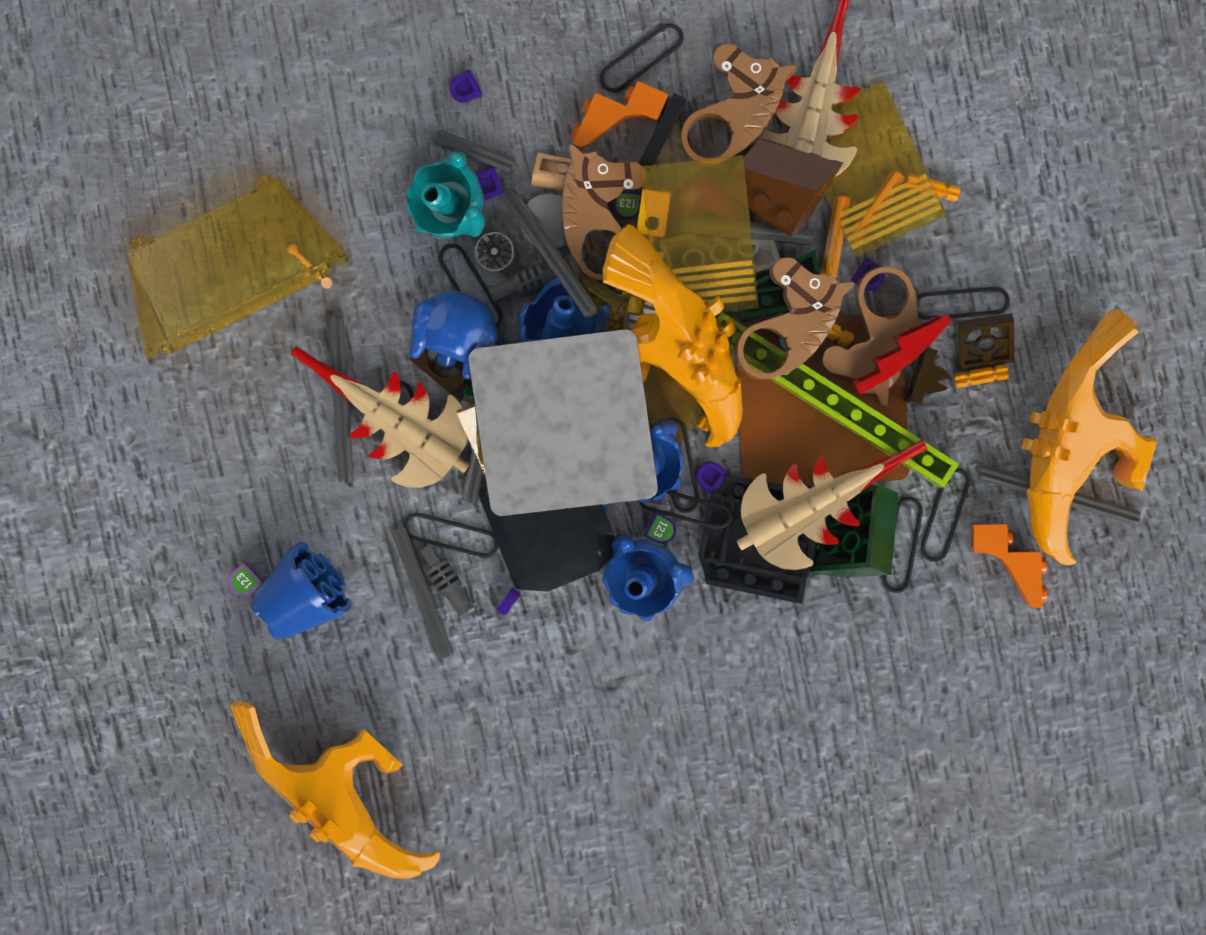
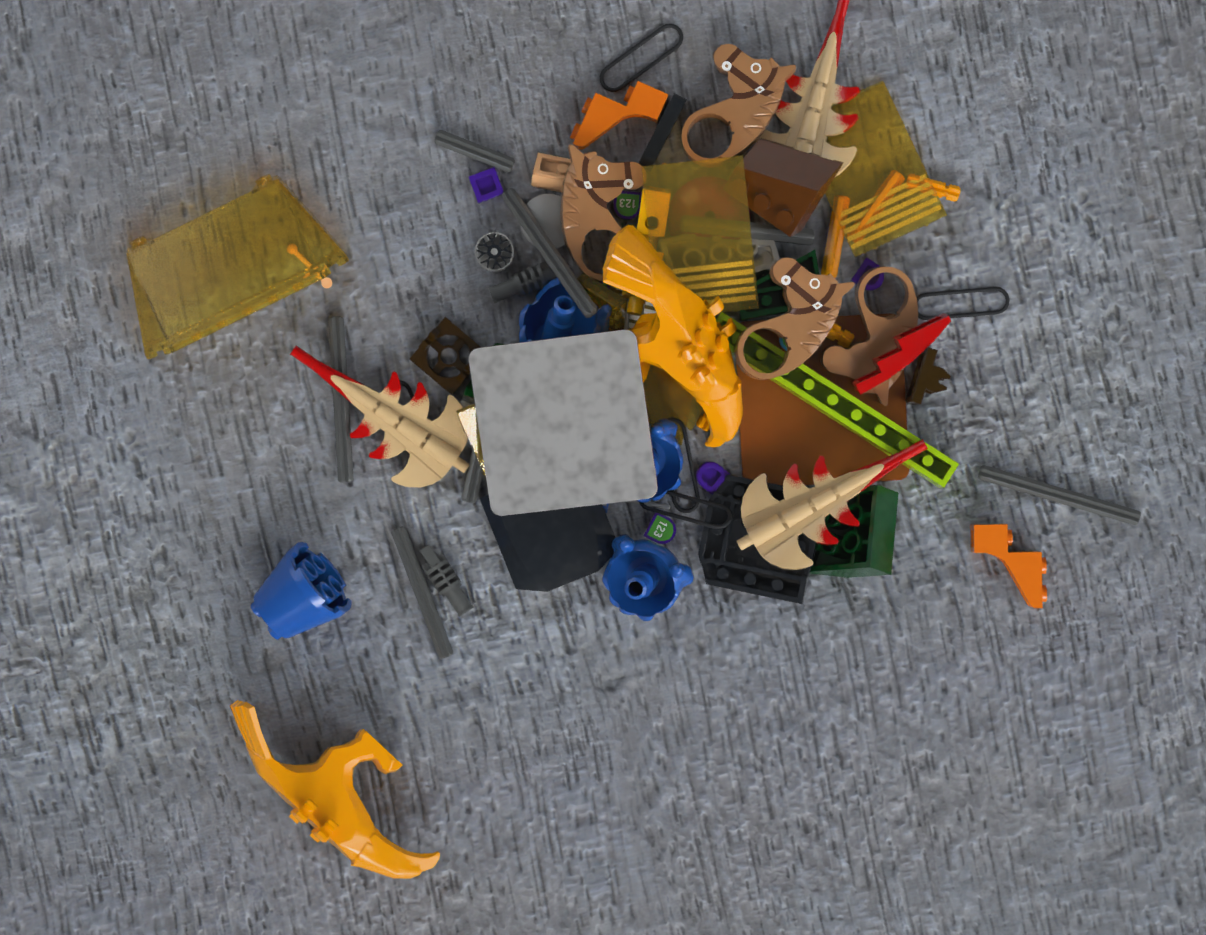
(244, 580): tile -> none
(446, 198): teal piece -> none
(452, 327): blue piece -> none
(453, 524): black piece -> none
(464, 88): dark purple tile -> none
(474, 272): black piece -> none
(508, 601): dark purple tile -> none
(913, 547): black piece -> none
(954, 523): black piece -> none
(981, 376): light orange axle -> none
(1004, 355): dark brown piece -> none
(1075, 437): light orange animal -> none

